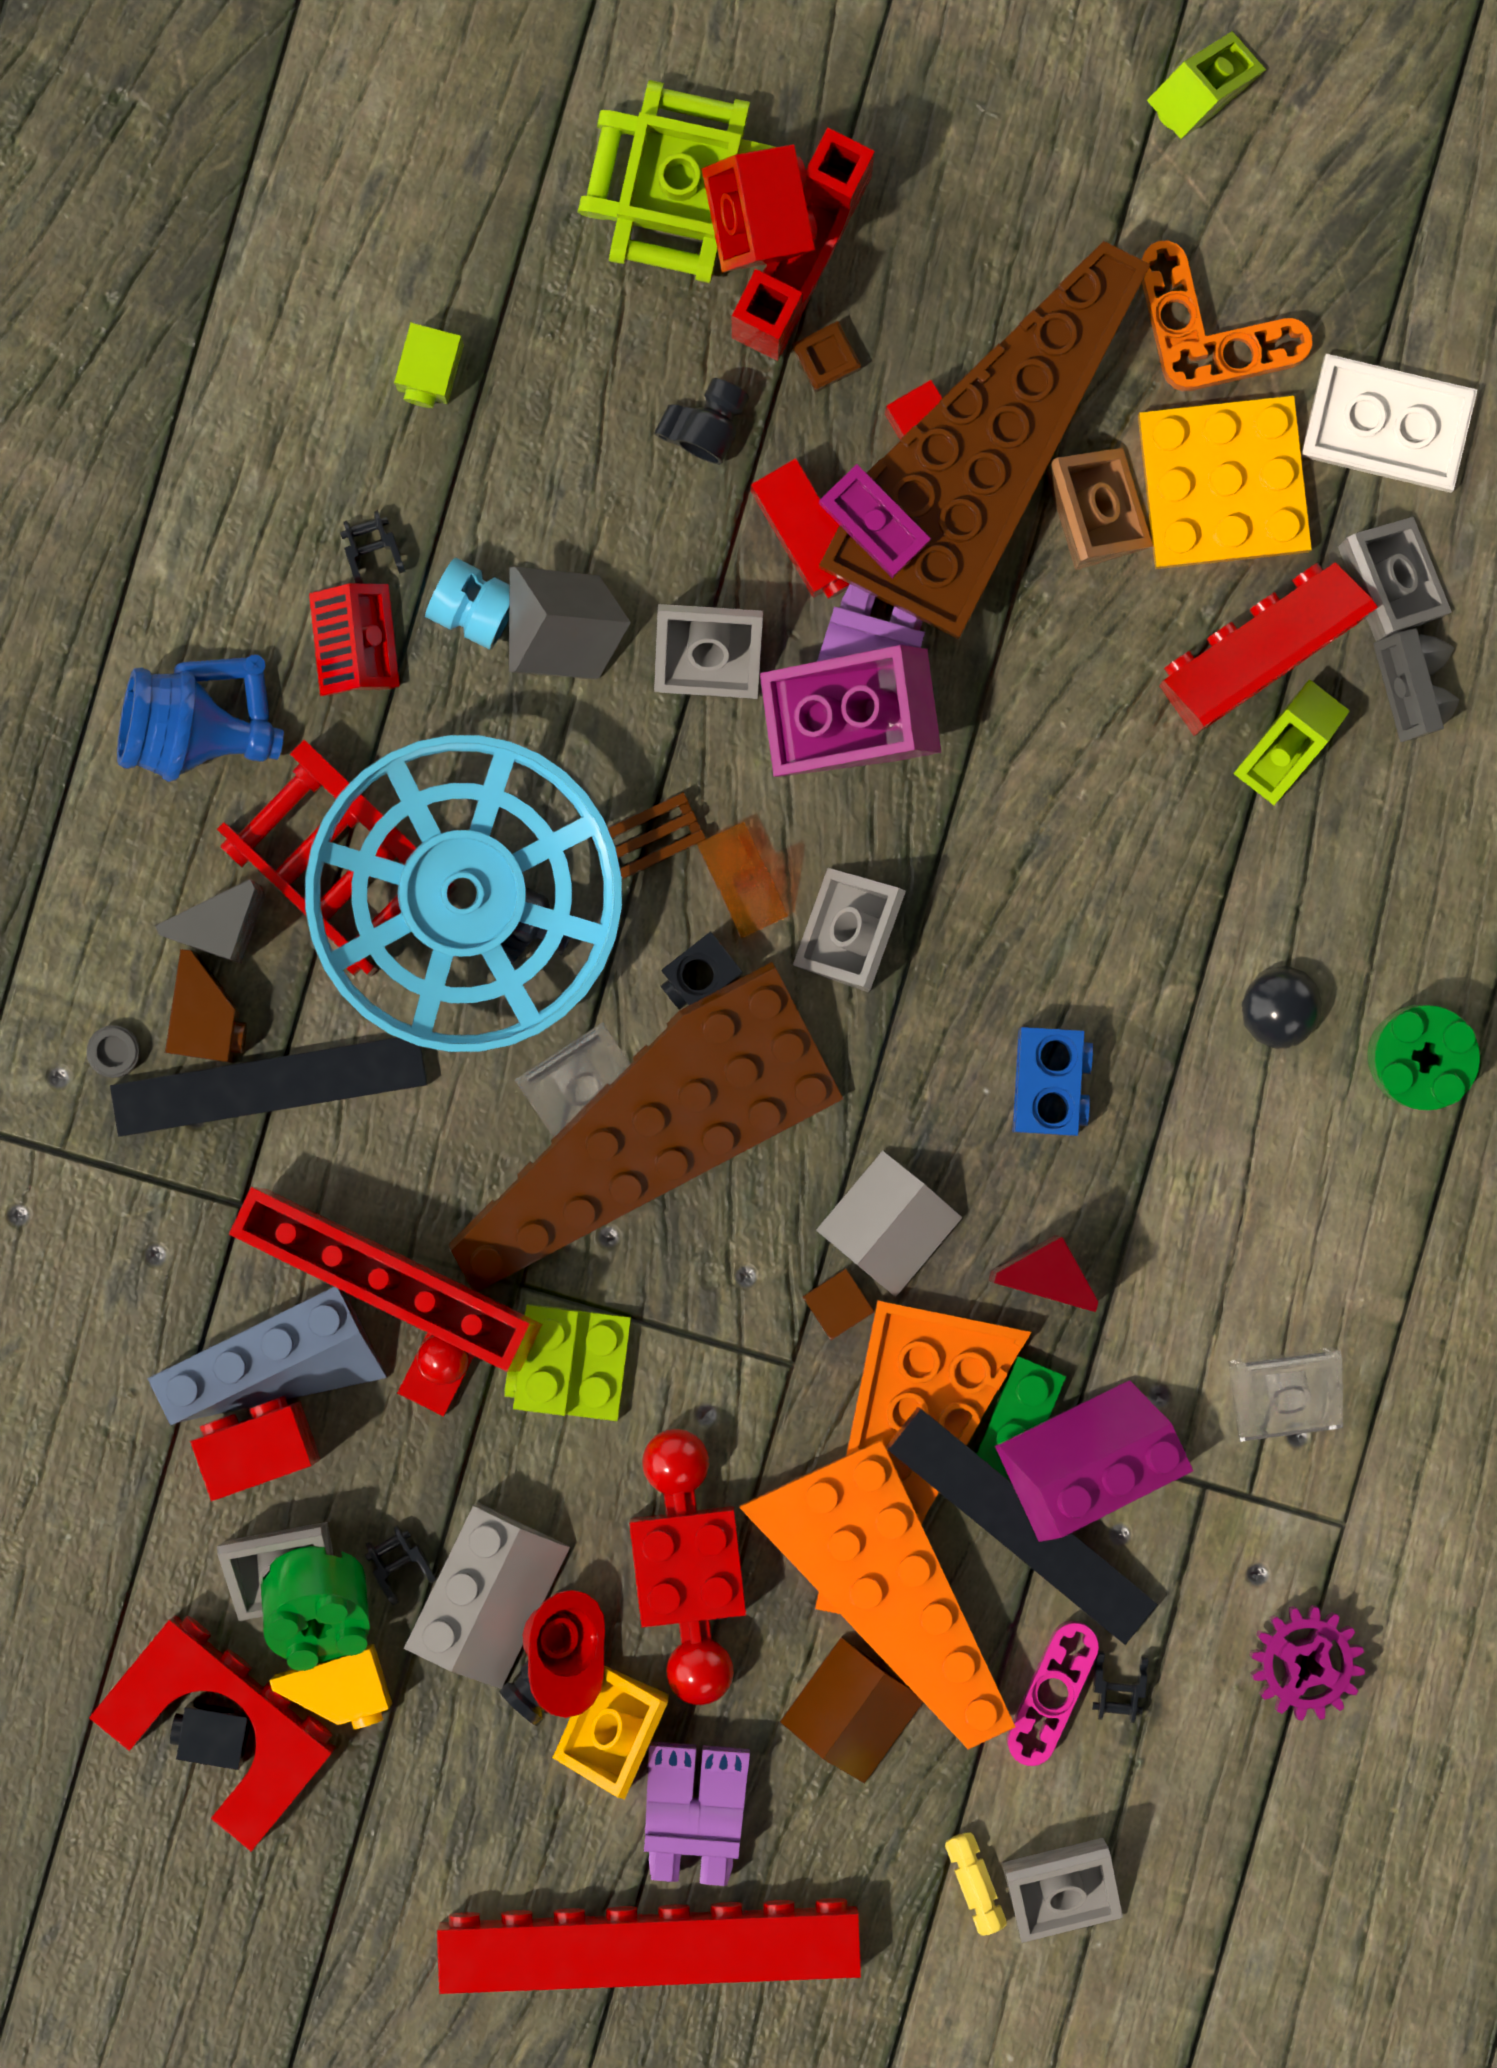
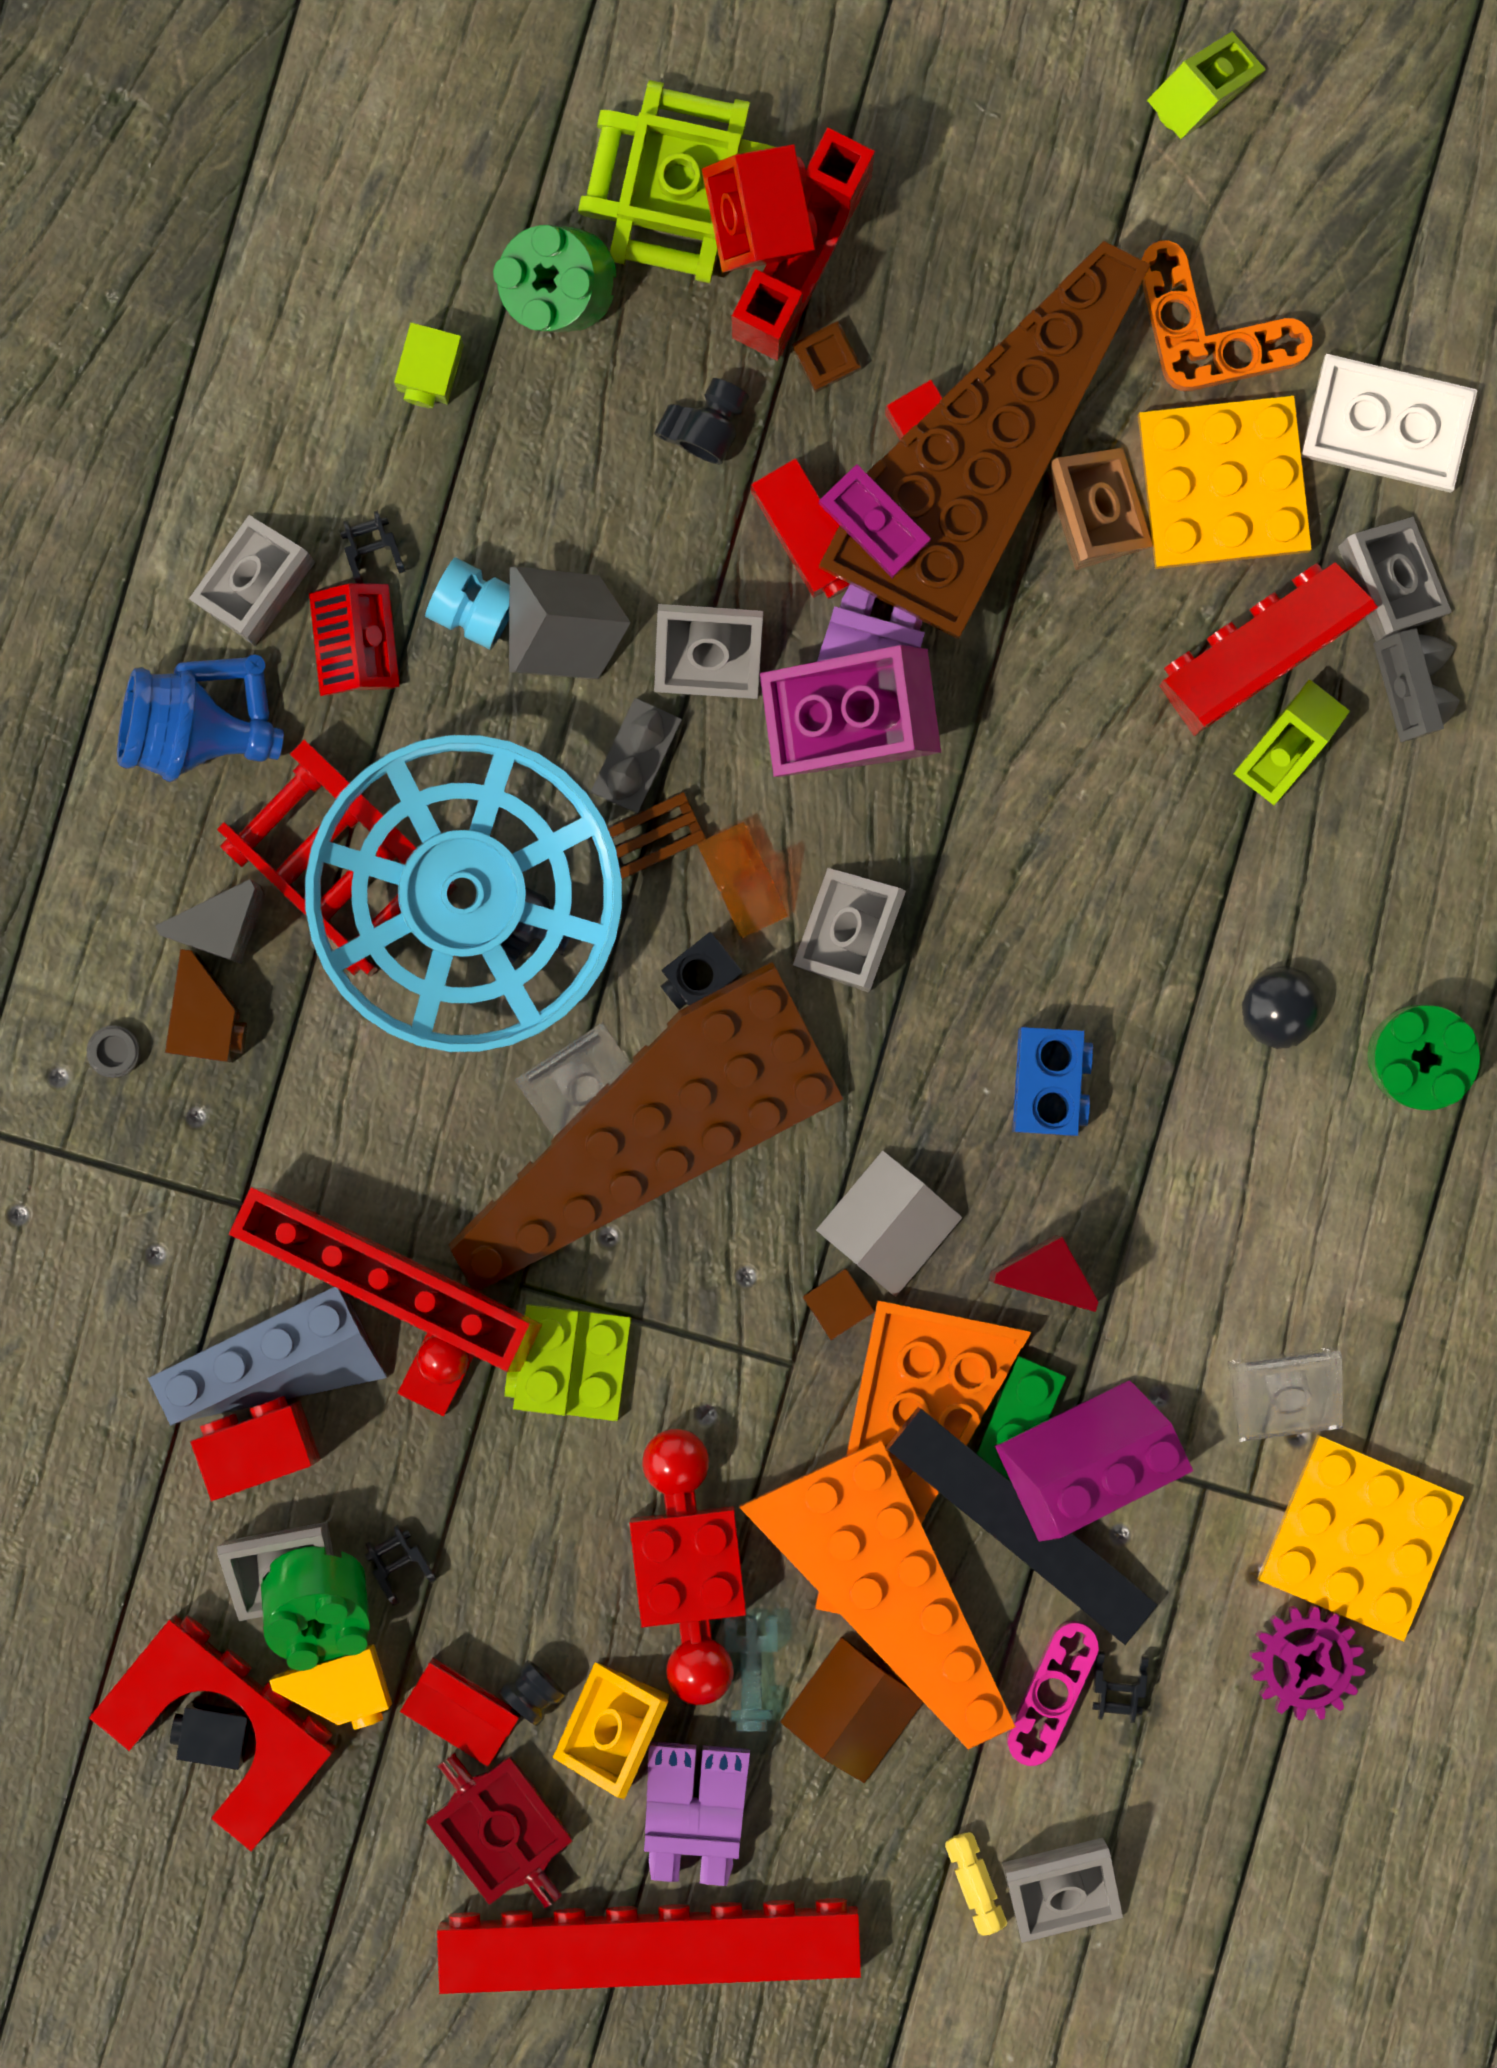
(252, 579): none -> light grey slope
(267, 1085): black tile -> none
(460, 1711): none -> red panel
(486, 1596): light grey slope -> none
(499, 1830): none -> dark red plate
(528, 278): none -> brick
(565, 1653): red piece -> none
(636, 756): none -> dark grey tile
(751, 1646): none -> clear light blue hinge
(1360, 1538): none -> yellow plate

